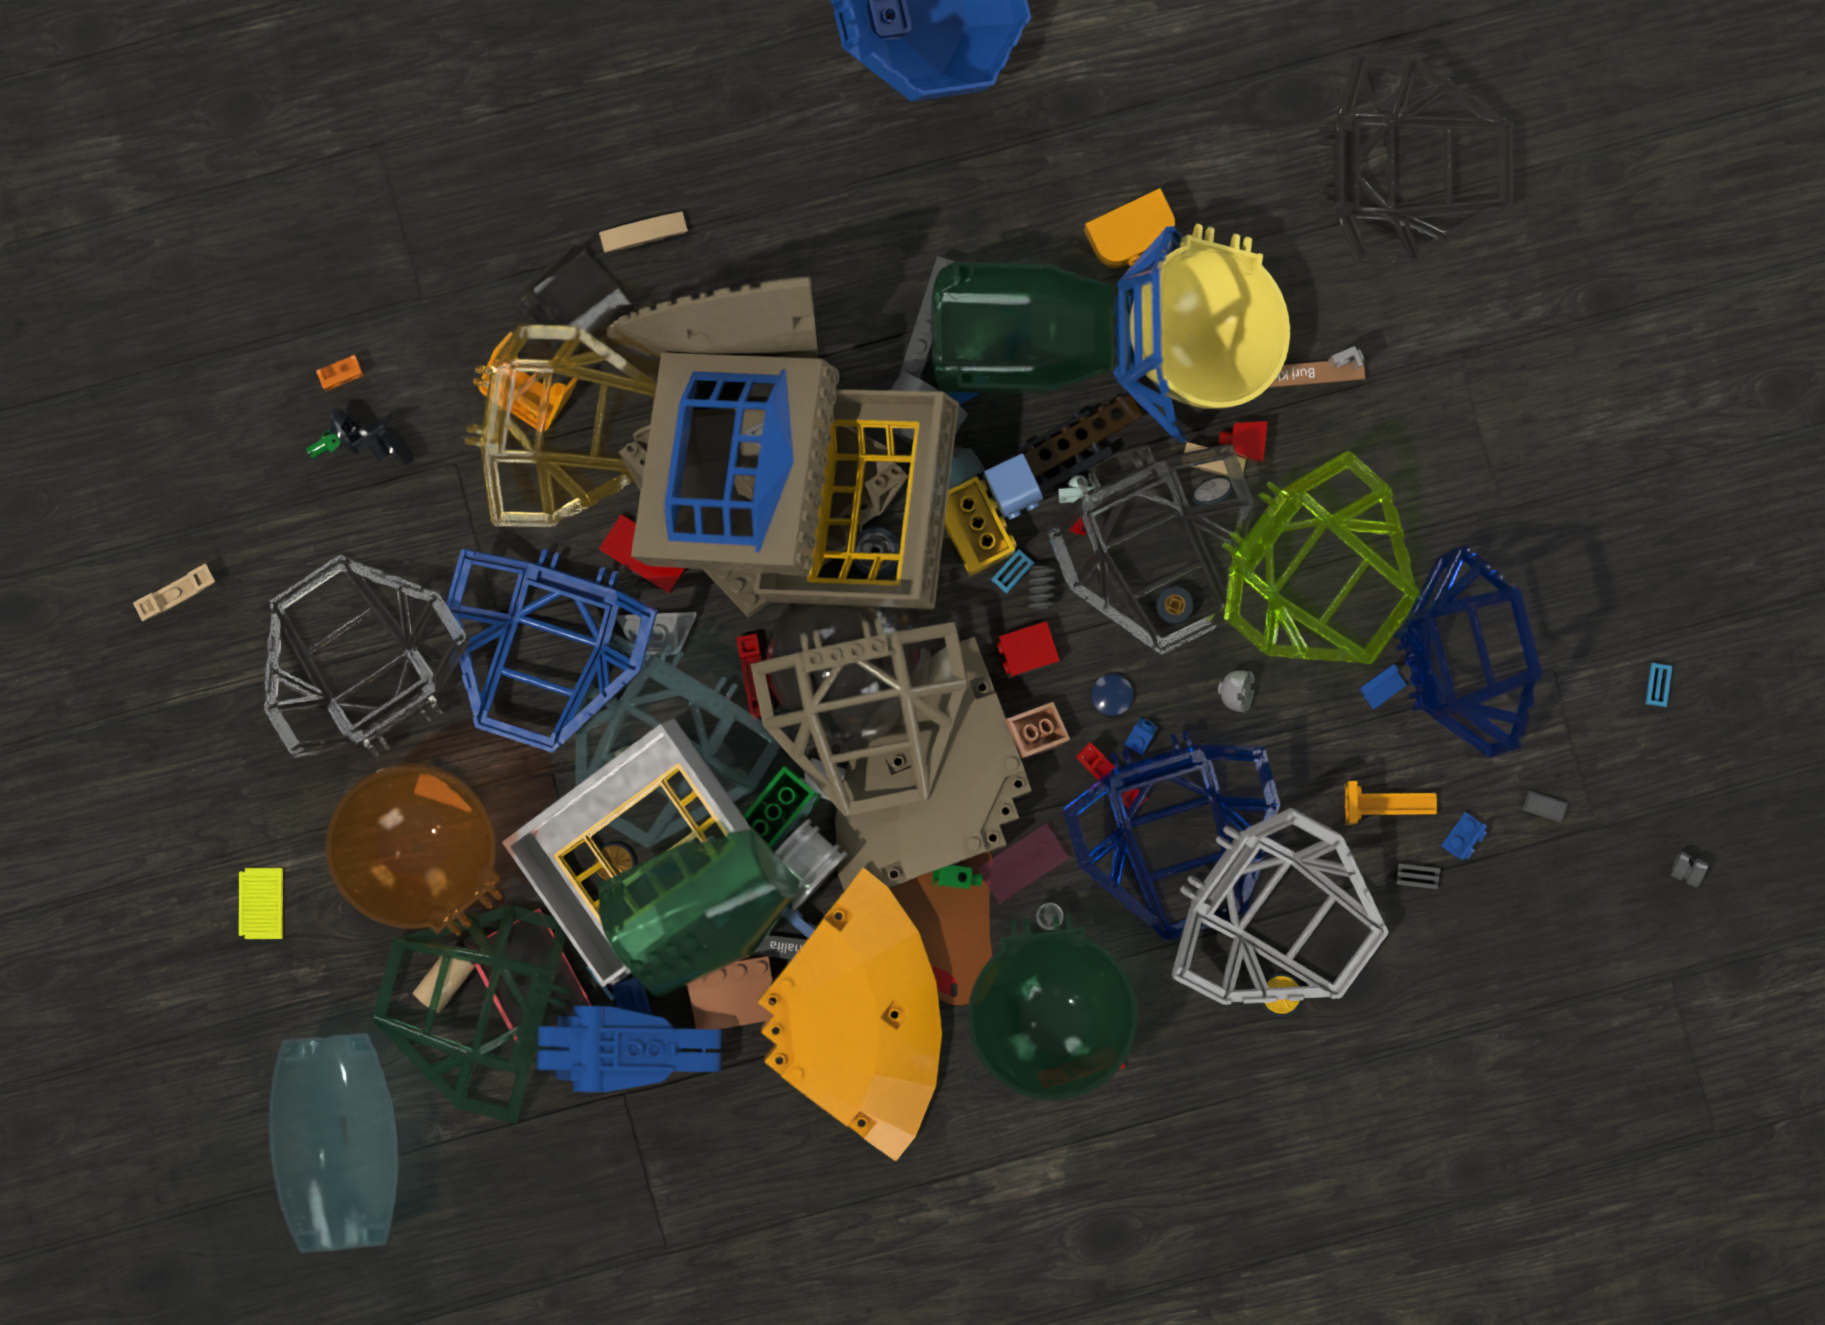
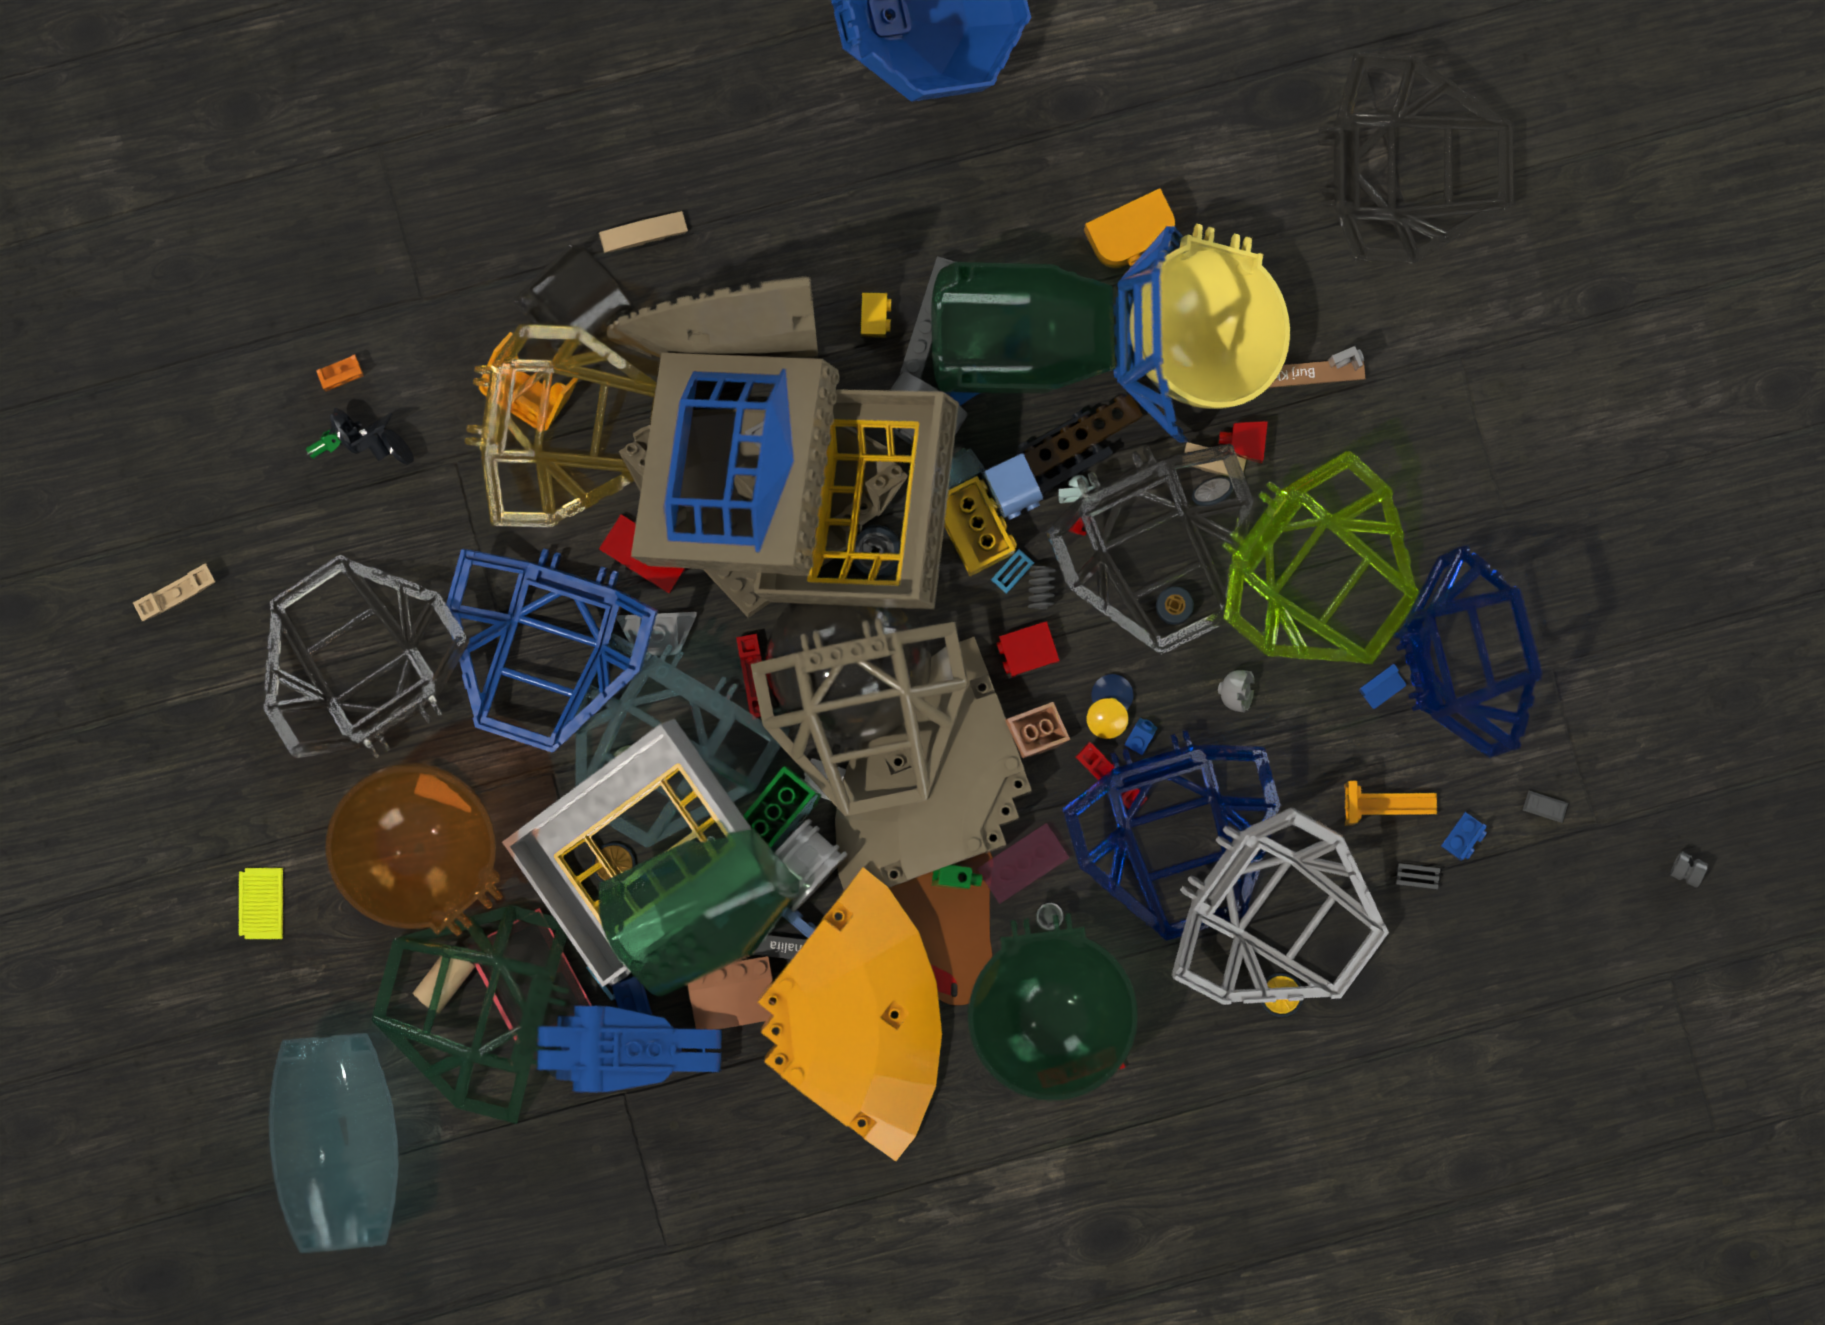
(875, 314): none -> yellow brick
(1107, 718): none -> yellow dish
(1658, 685): dark azure tile -> none

